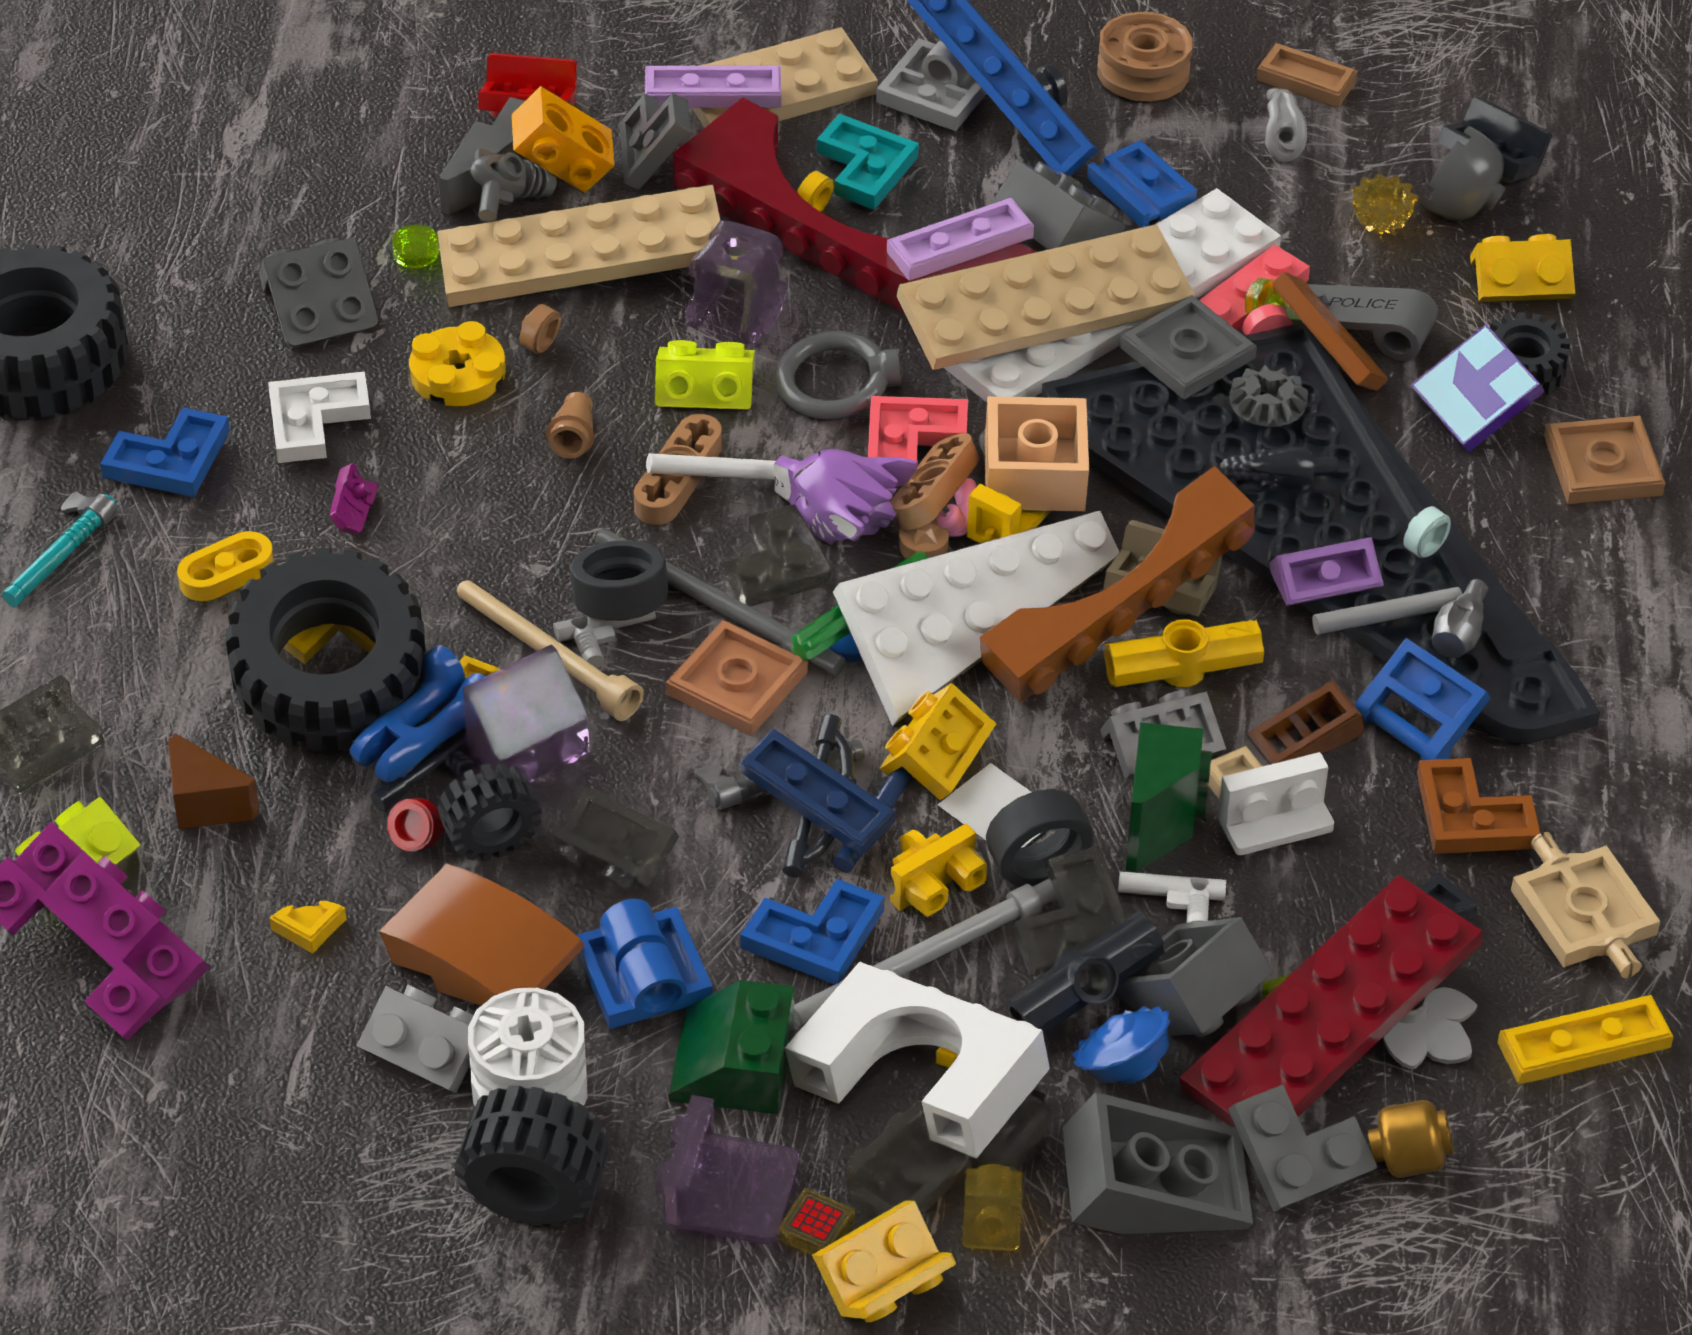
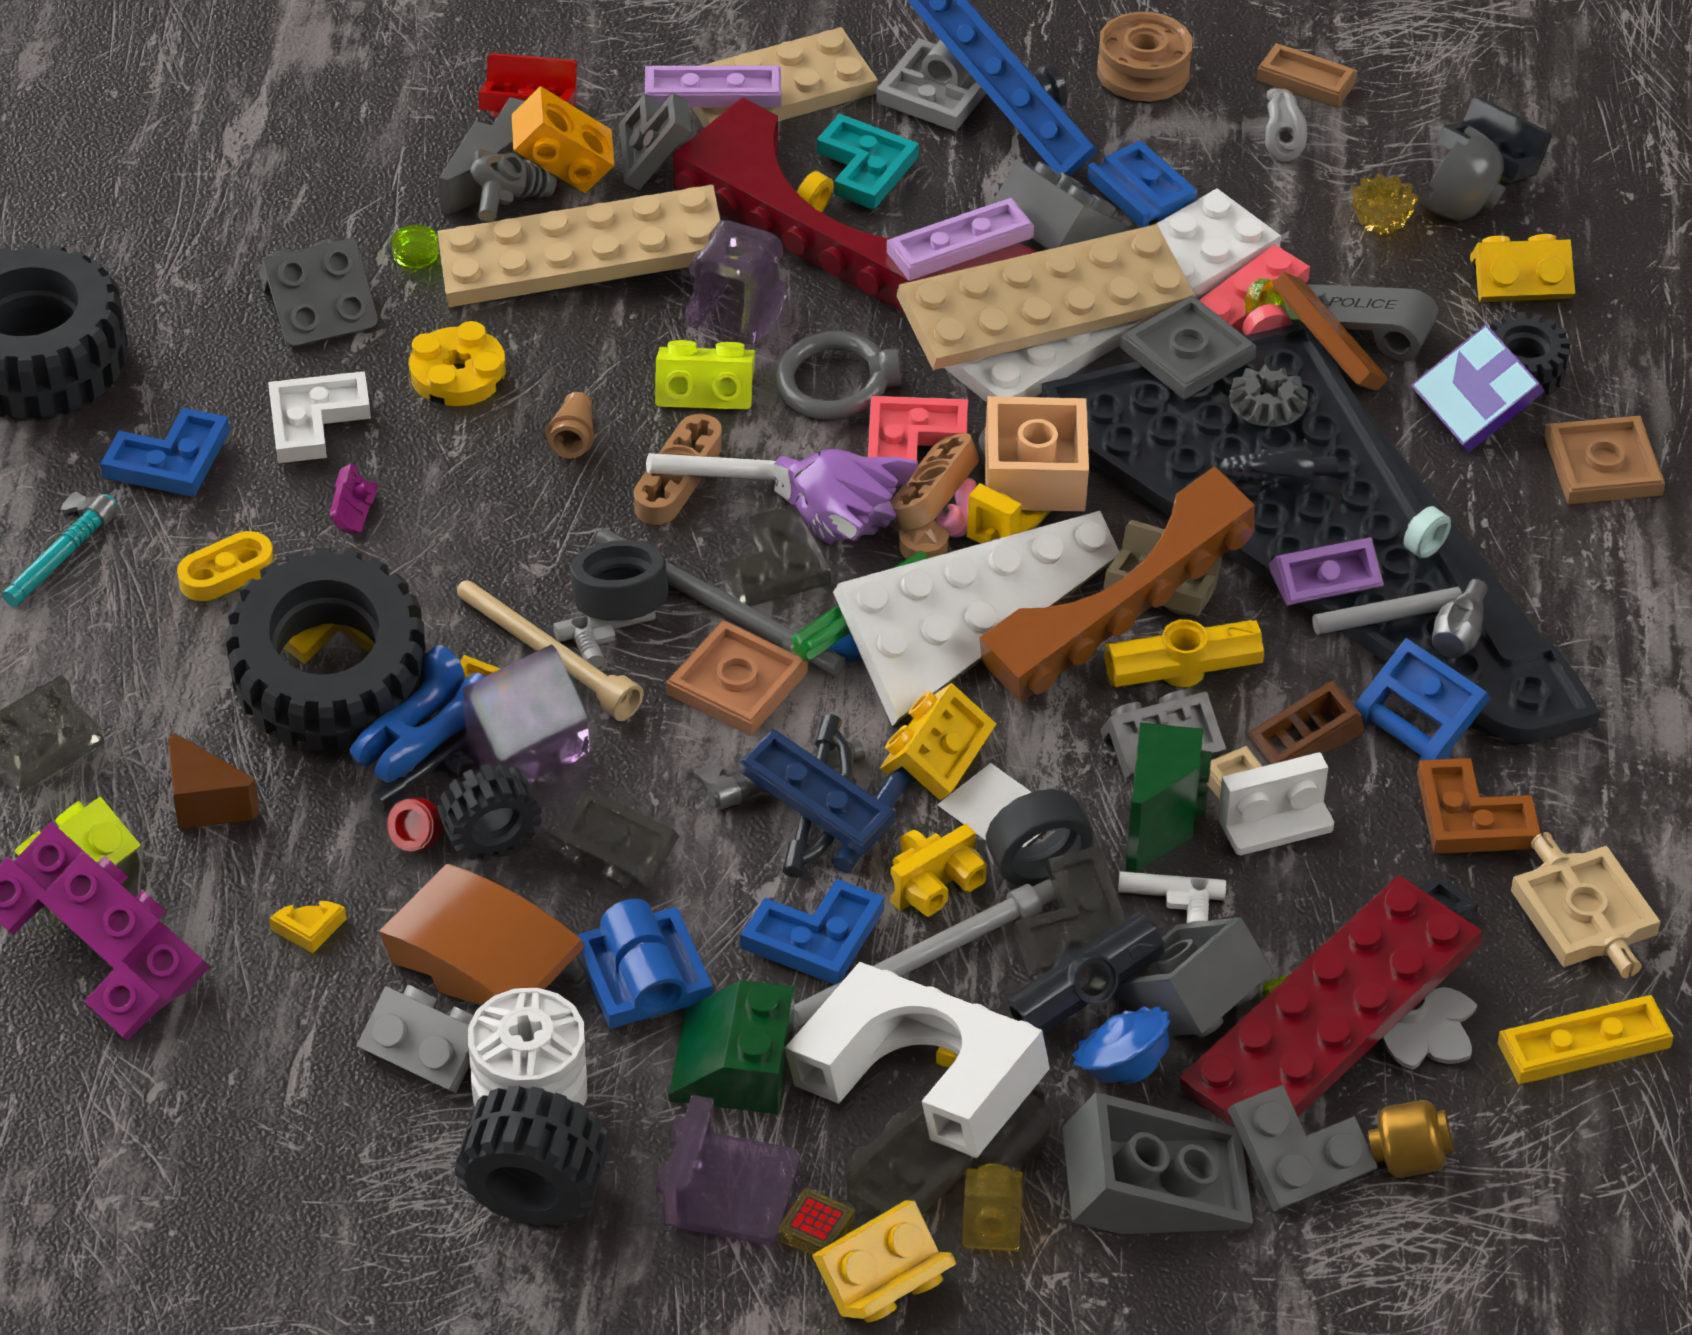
(540, 329): medium nougat tile -> none

